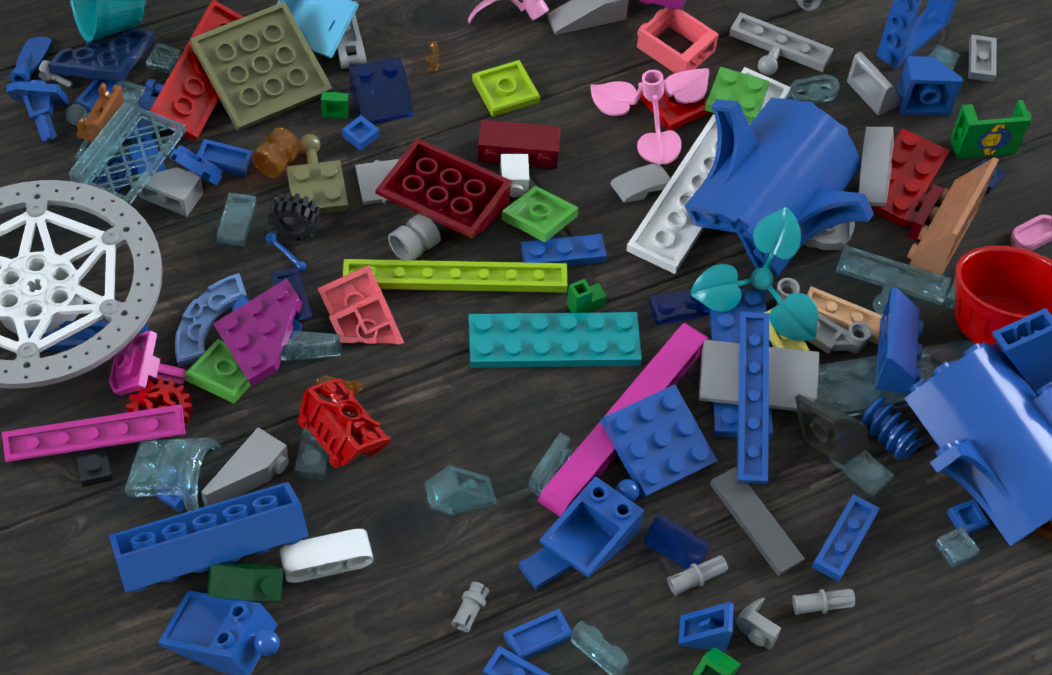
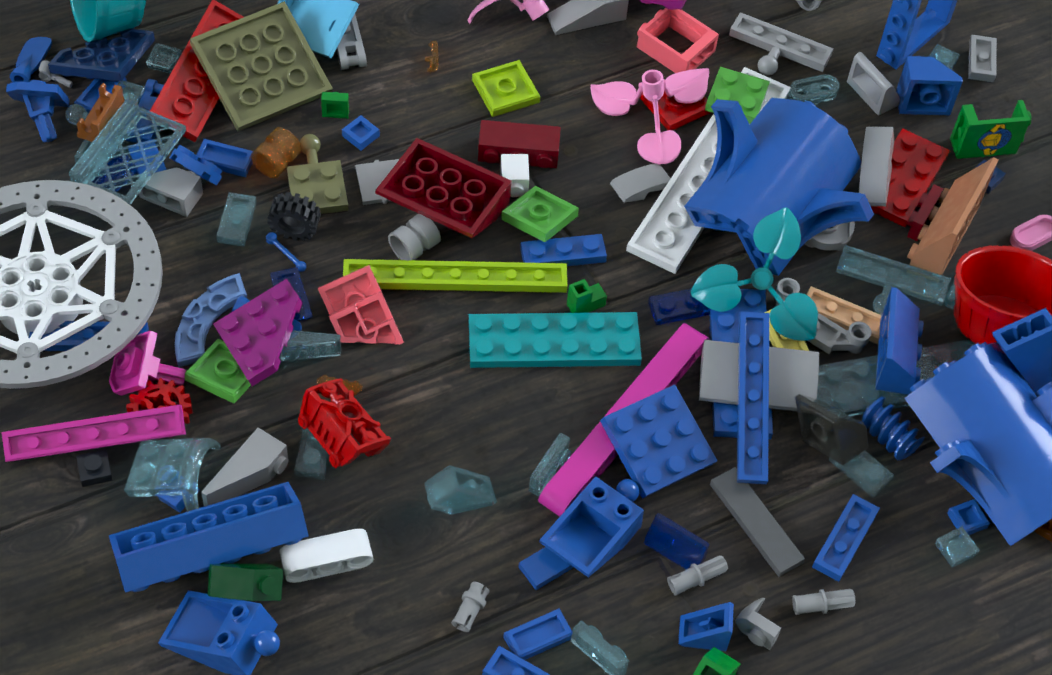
(381, 90): clear blue slope -> none

